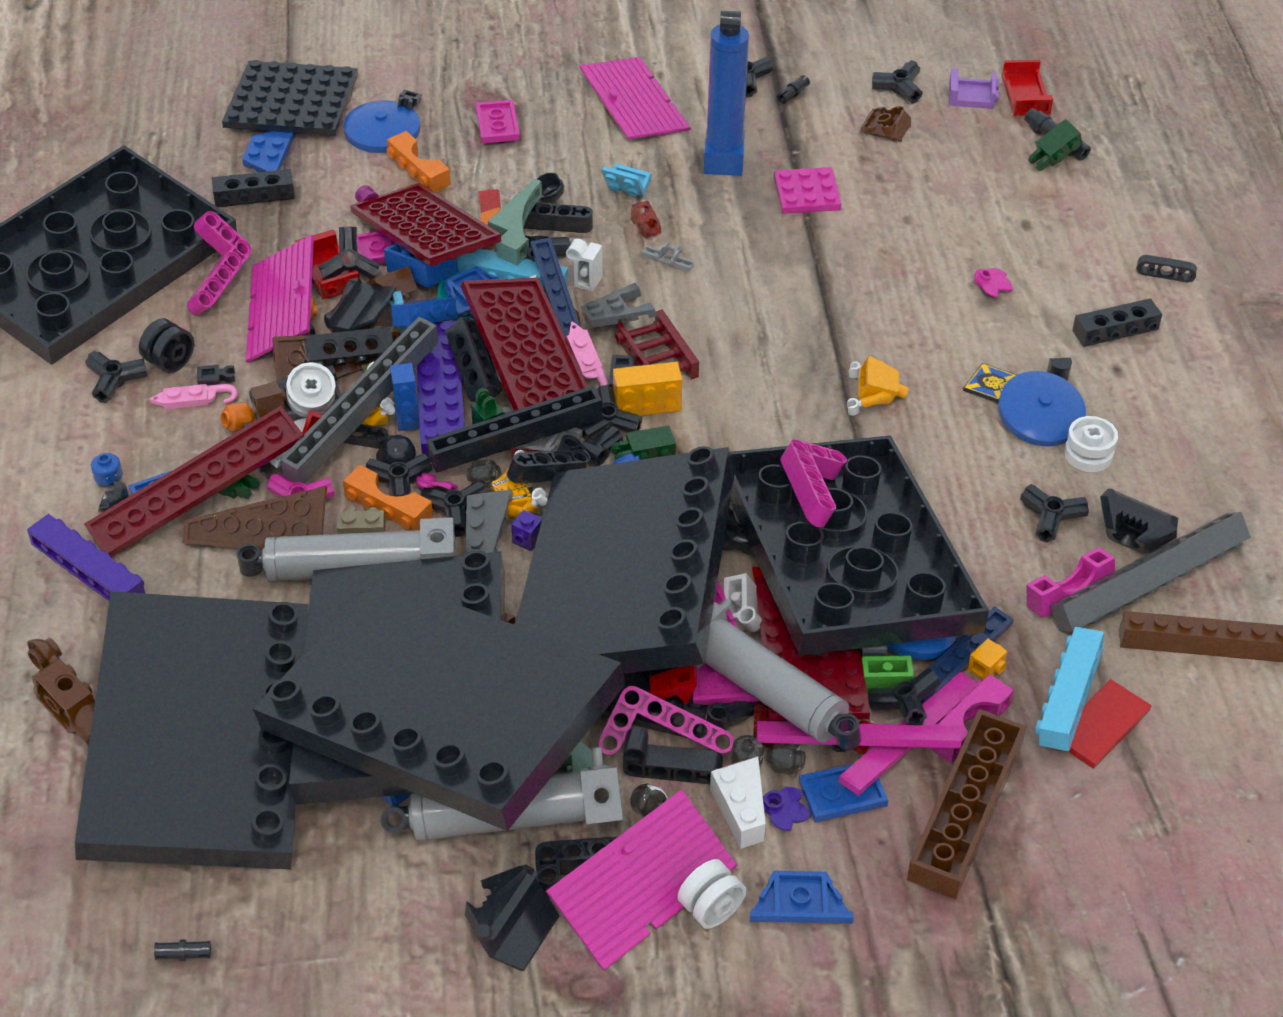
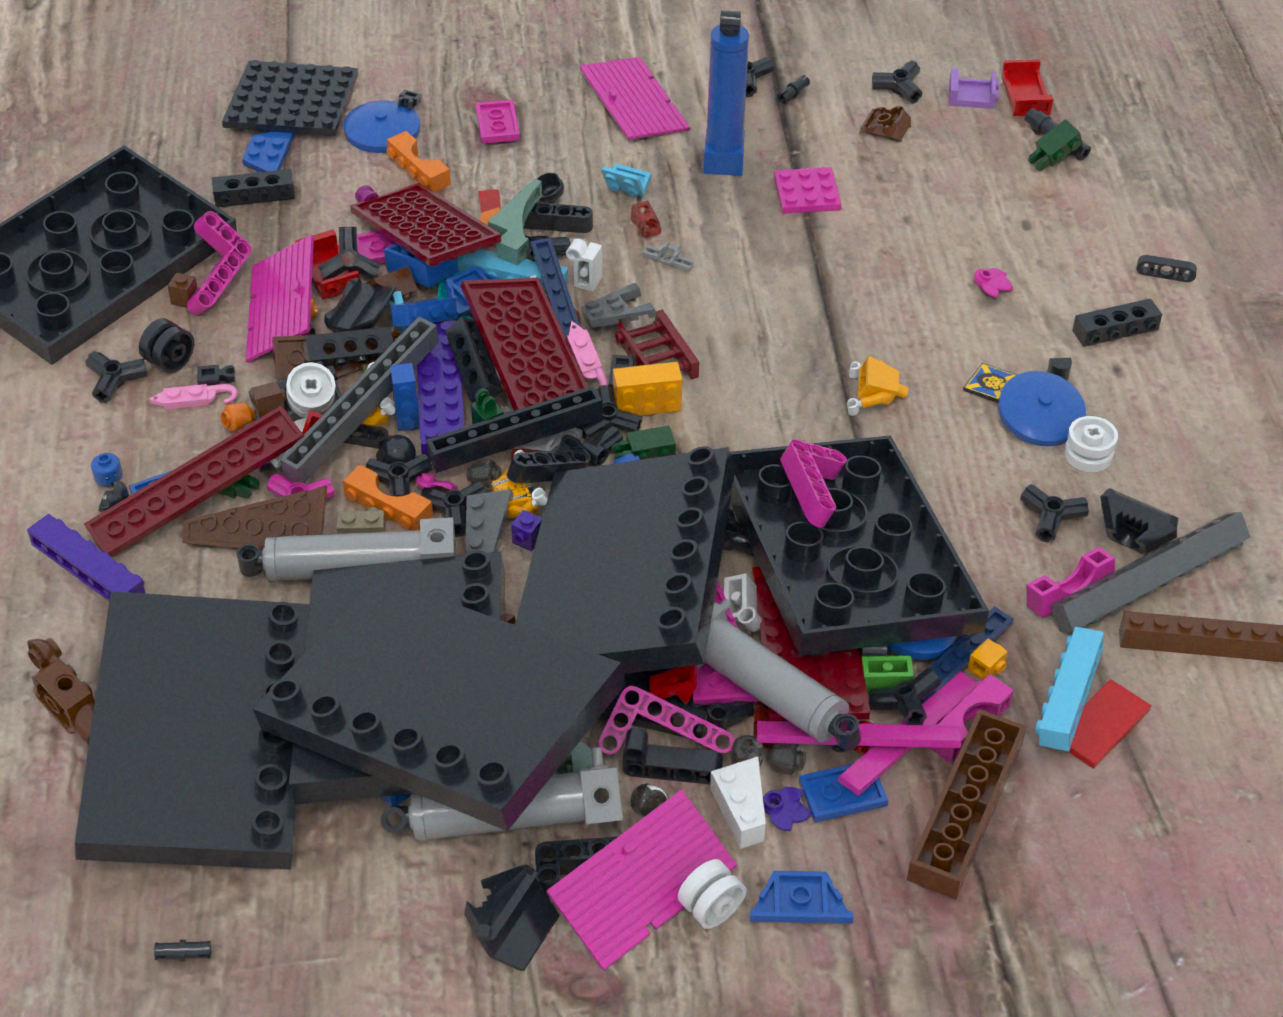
(181, 289): none -> reddish brown brick

